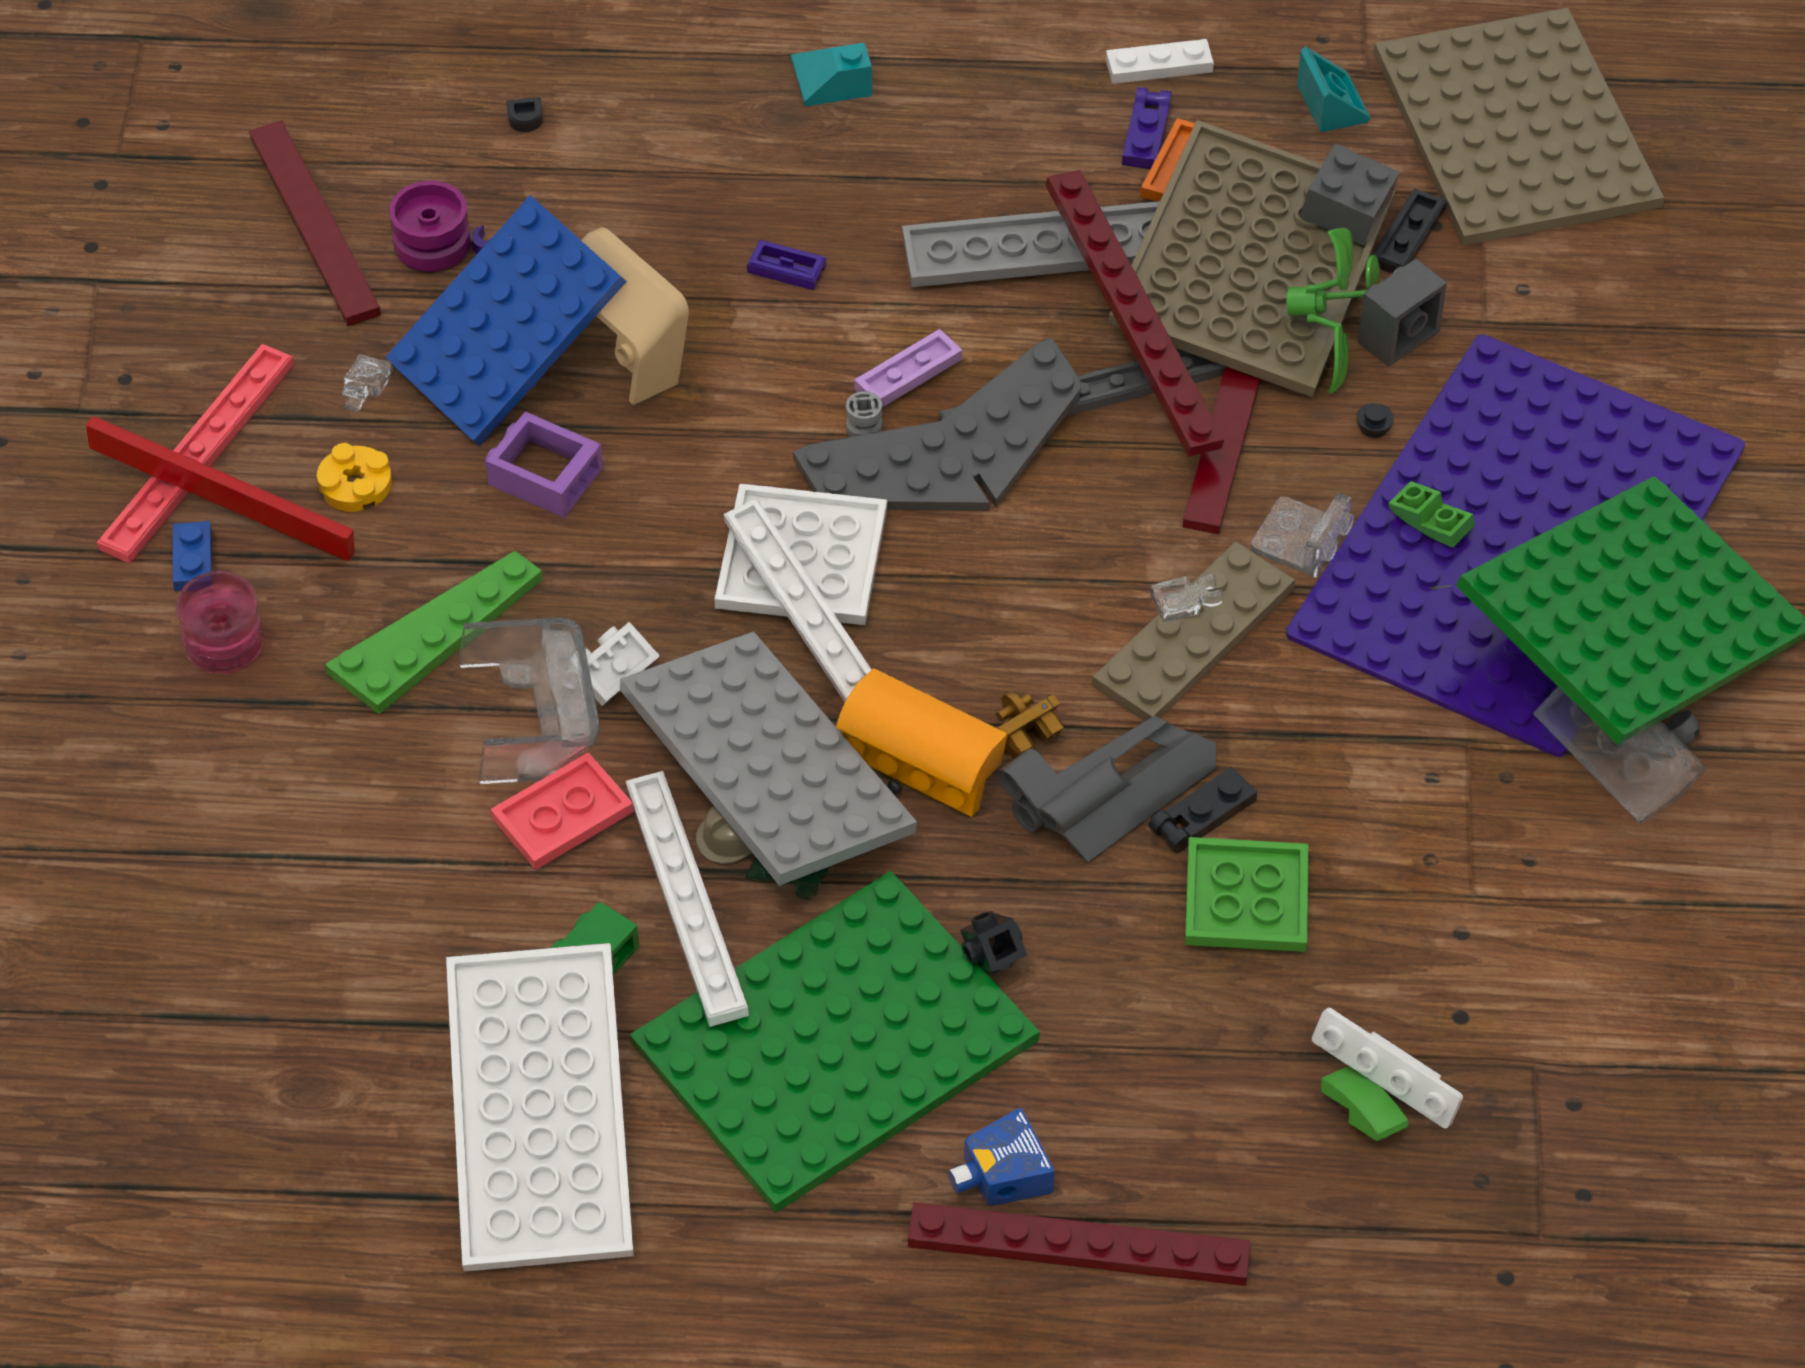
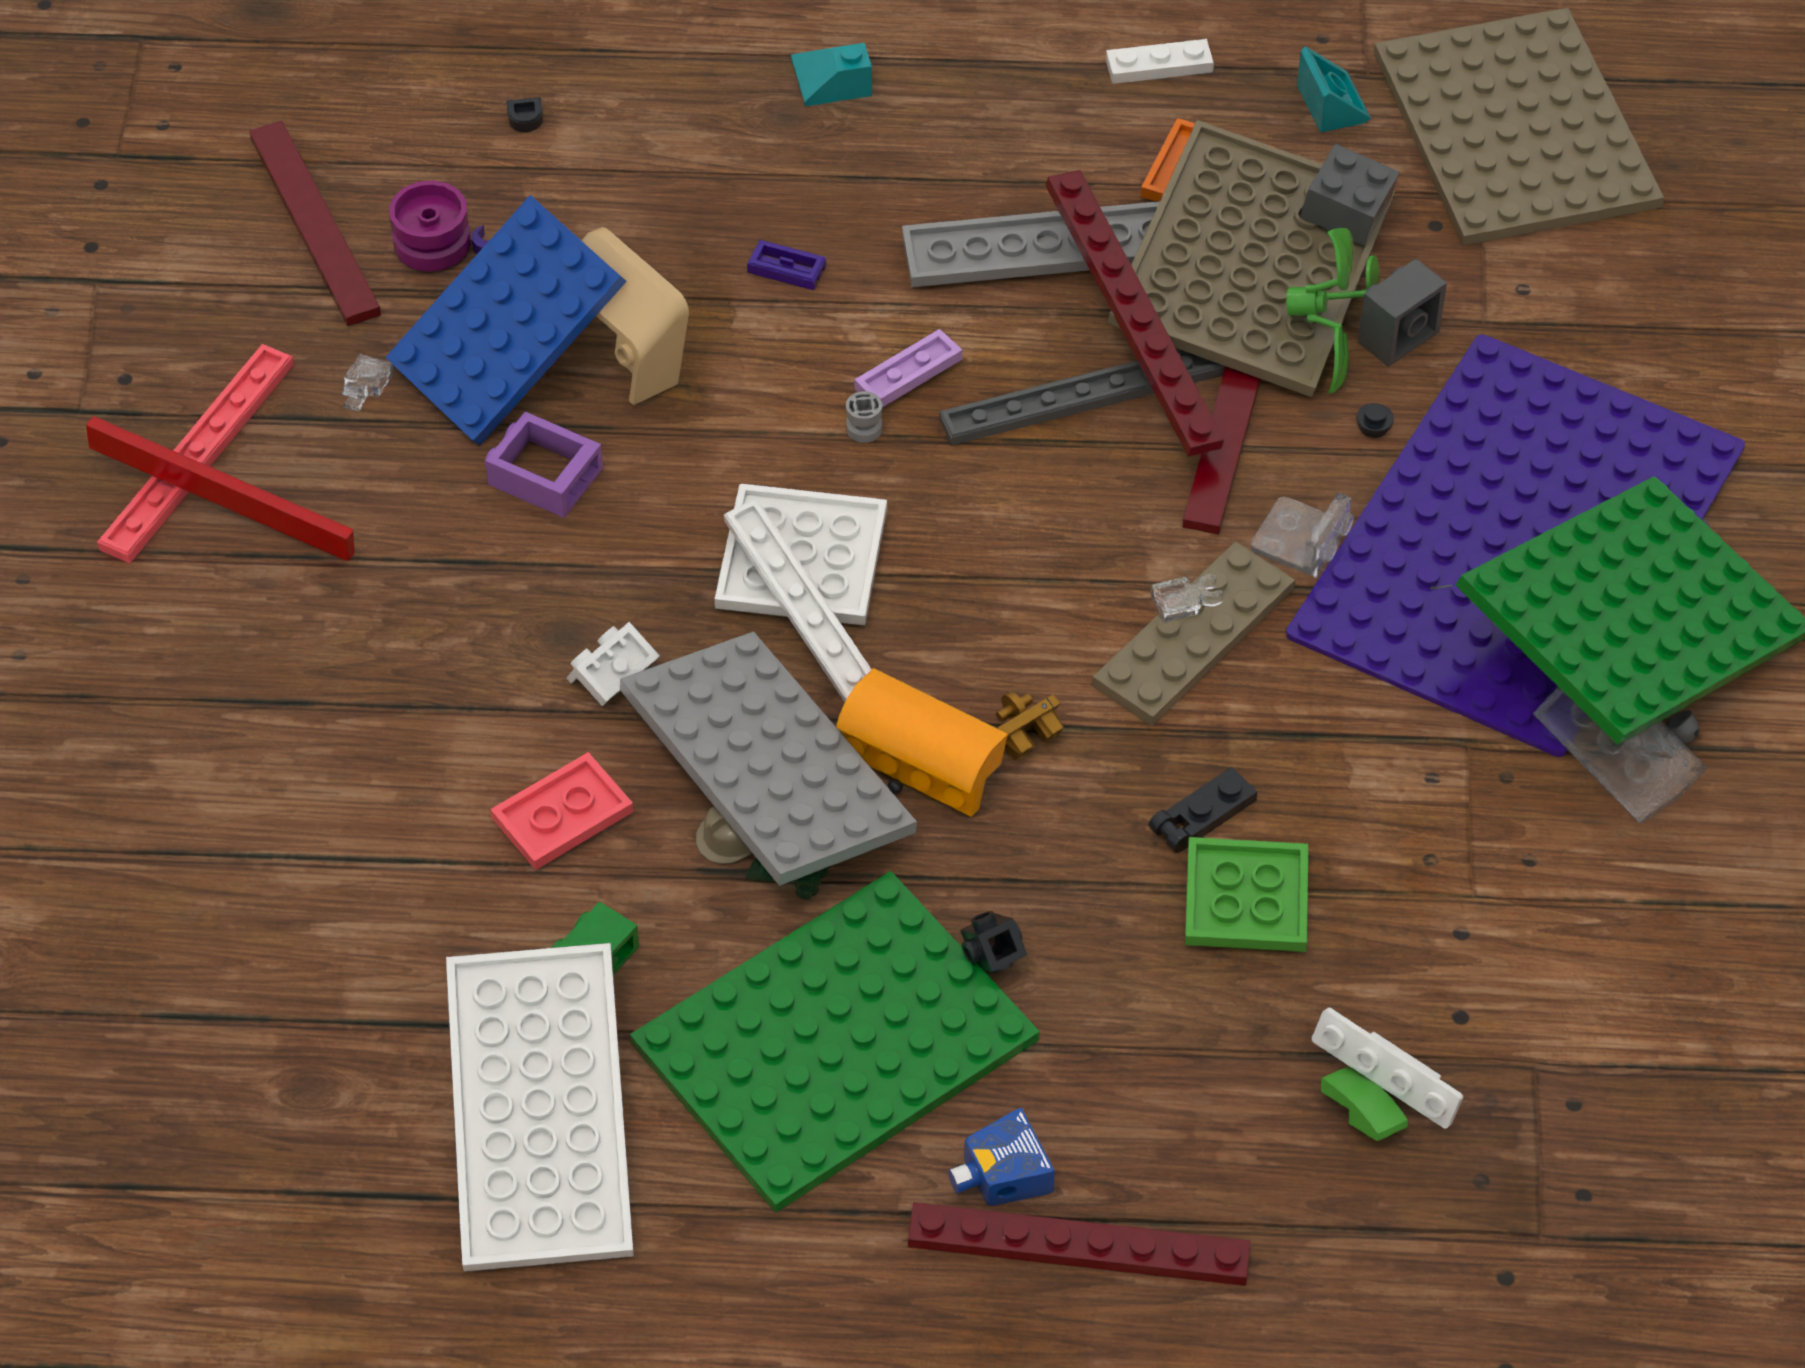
(191, 551): blue plate -> none
(220, 621): clear pink wheel -> none
(349, 461): yellow plate -> none
(413, 646): bright green wing -> none
(553, 662): clear windscreen -> none
(687, 899): white tile -> none
(942, 461): dark grey wing -> none
(1091, 799): dark grey panel -> none
(1146, 128): dark purple plate -> none
(1409, 230): black tile -> none
(1427, 513): bright green slope -> none

